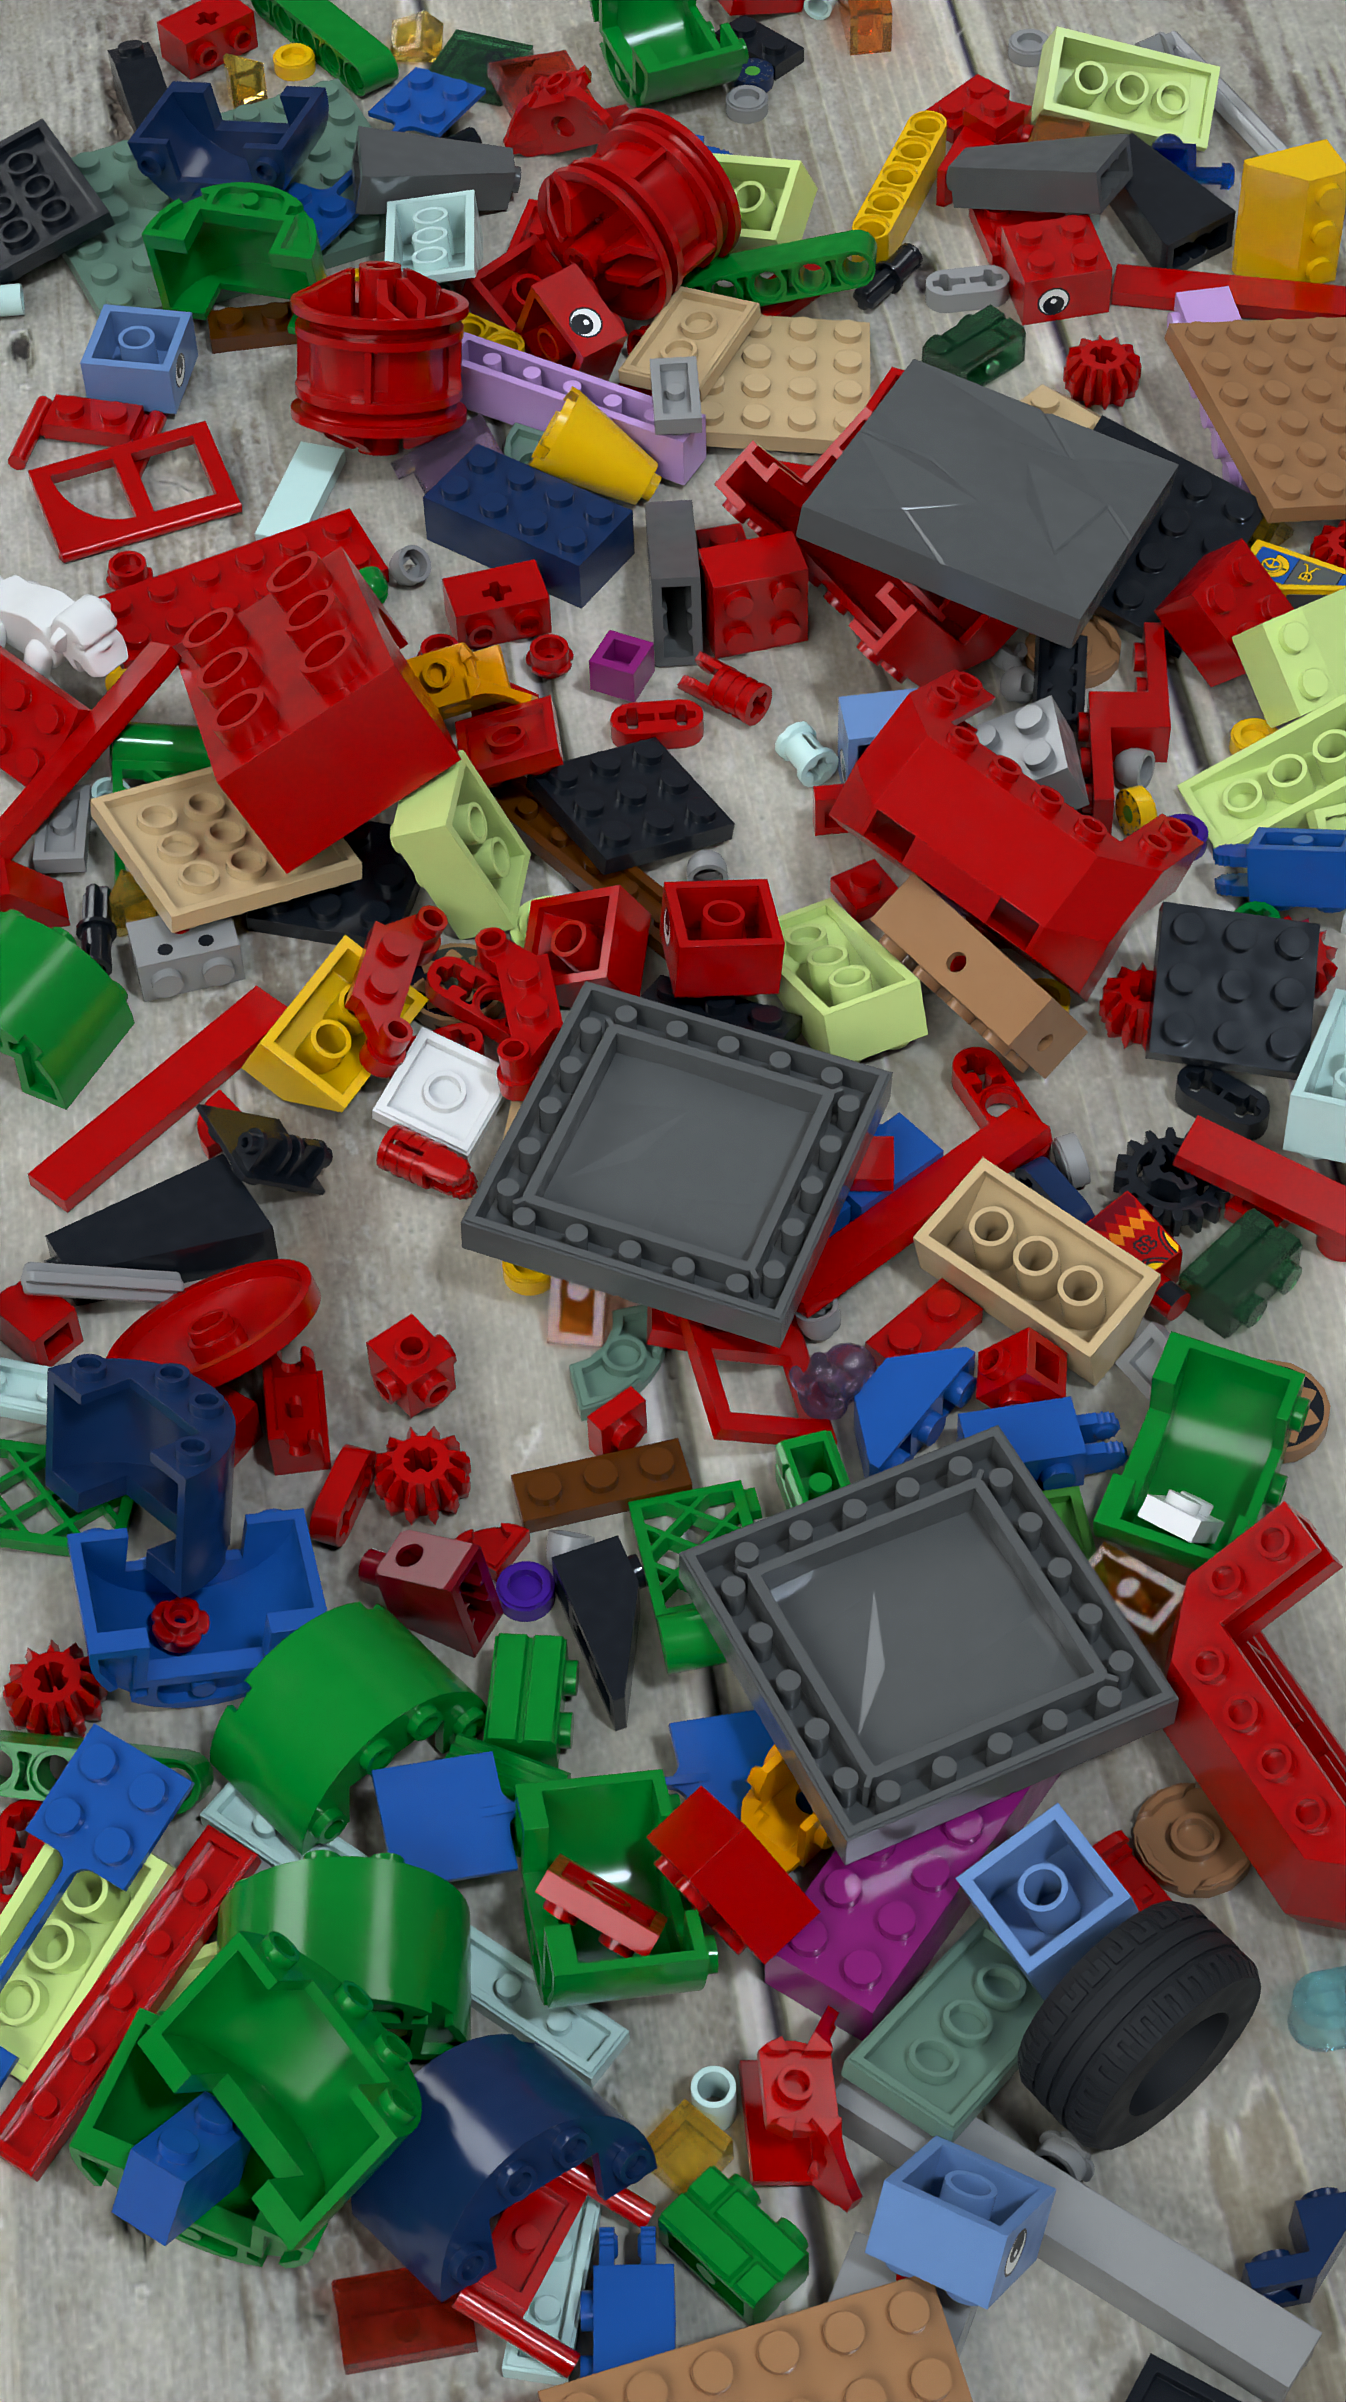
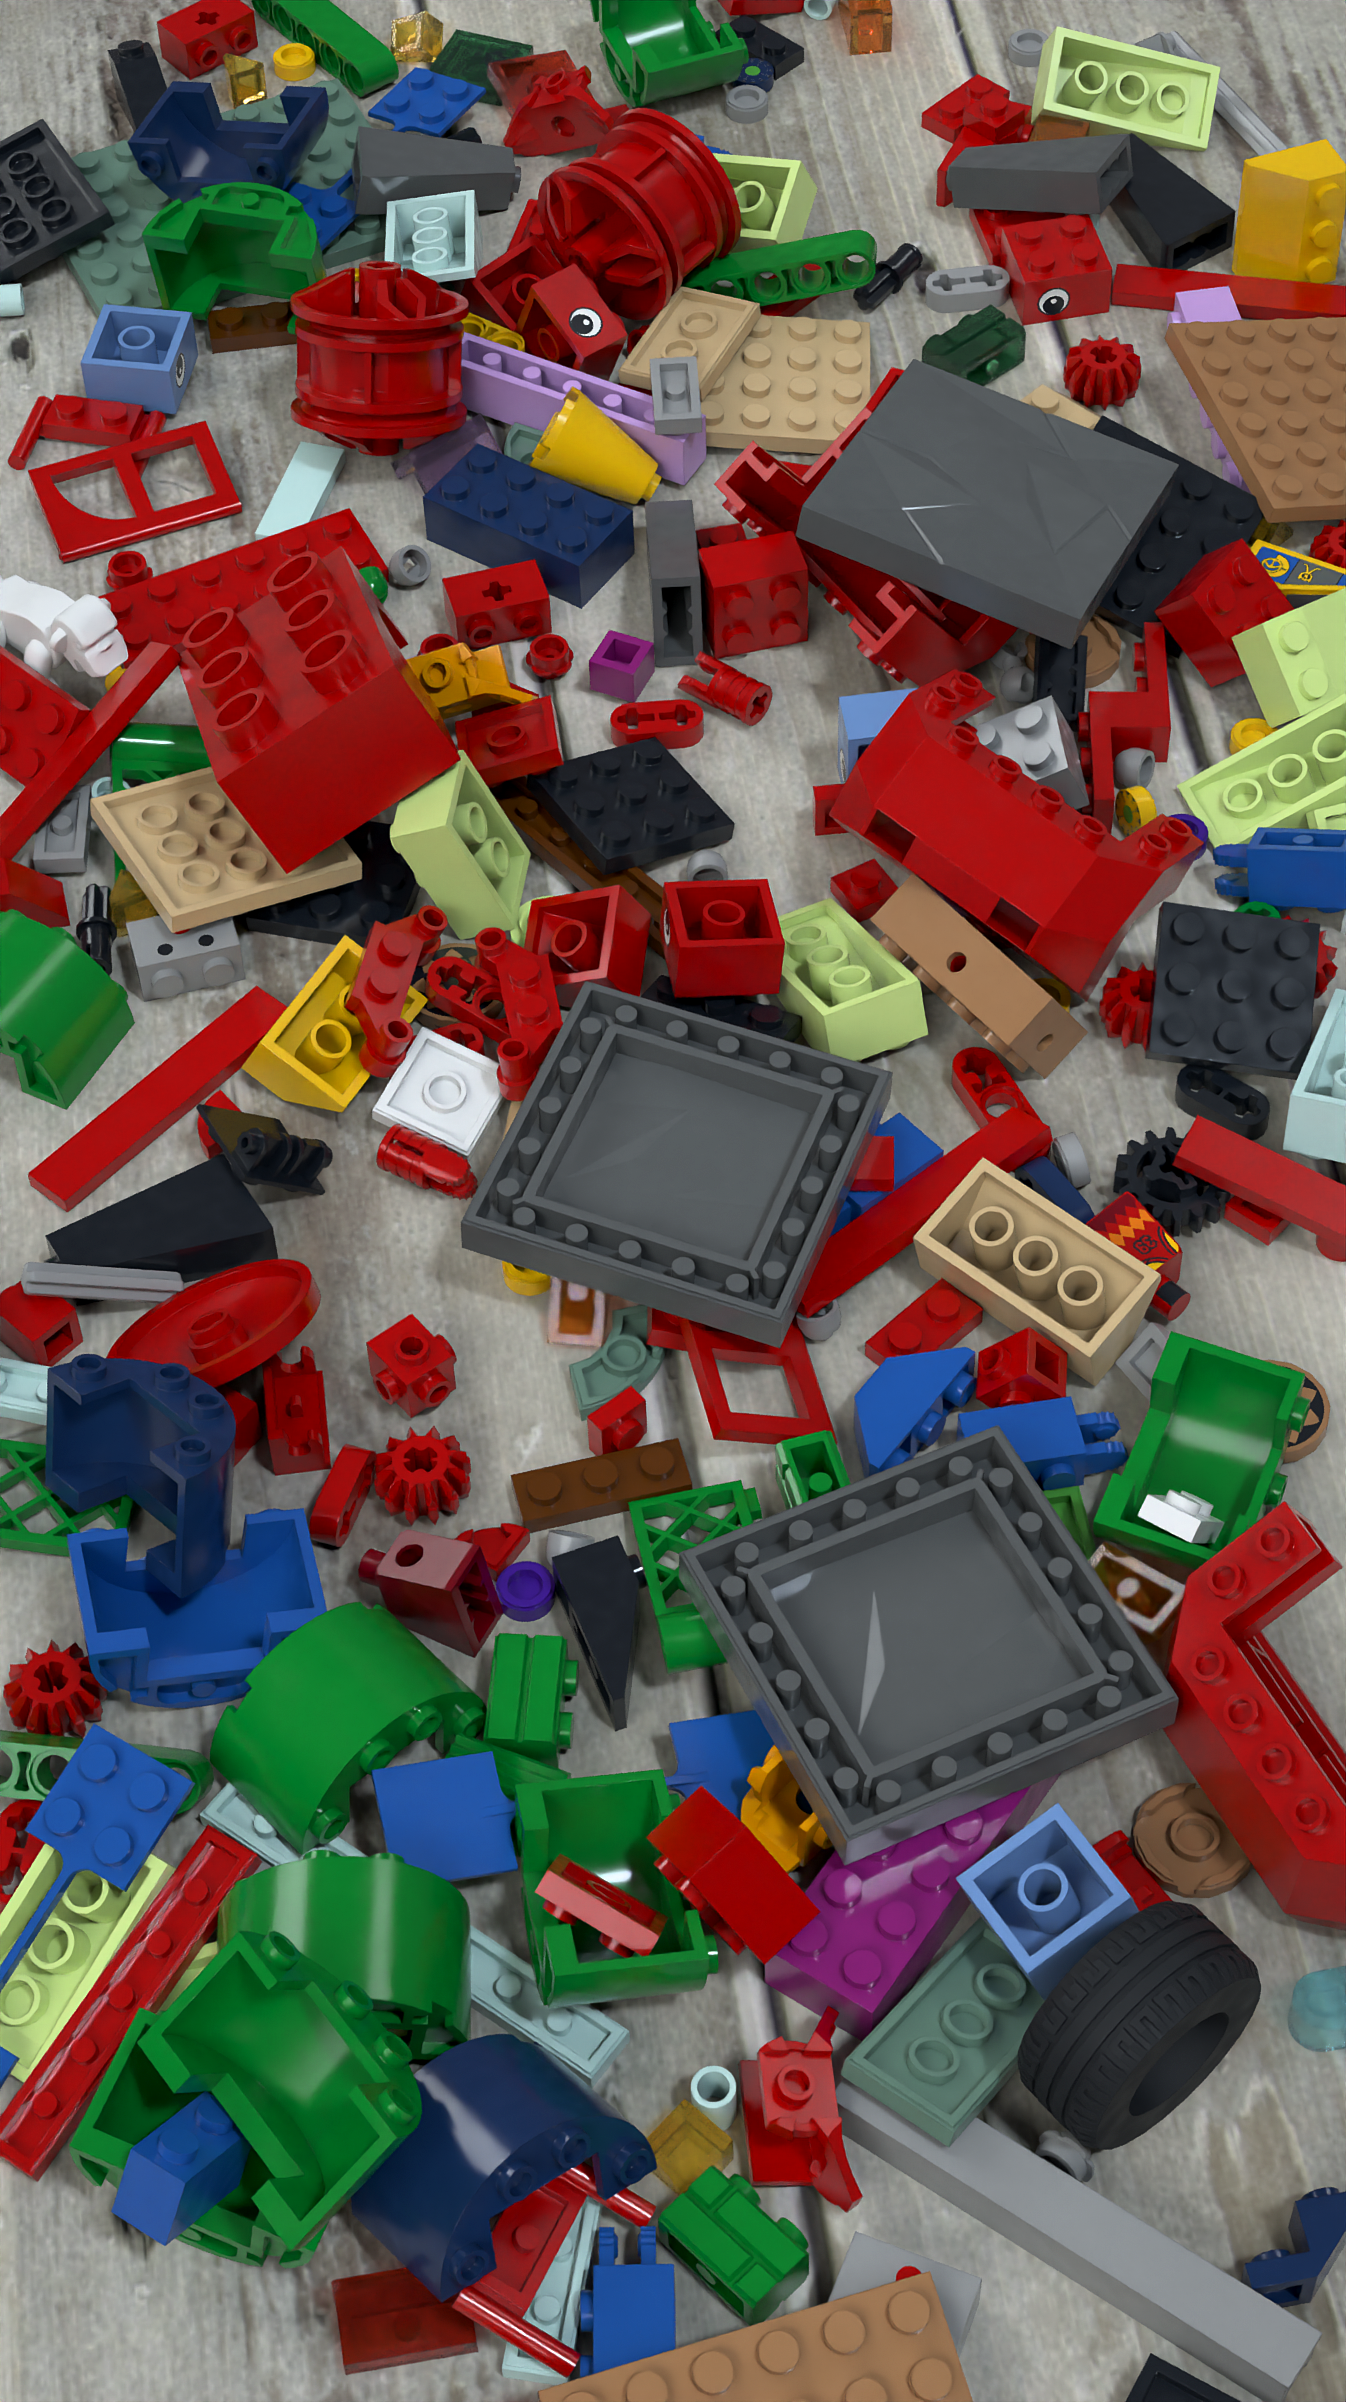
(179, 1636): red plate -> none
(812, 760): light aqua bush -> none
(832, 1380): clear purple animal -> none
(903, 183): yellow beam -> none
(960, 2222): medium blue brick -> none
(1184, 157): clear blue piece -> none
(1241, 1273): clear green brick -> none

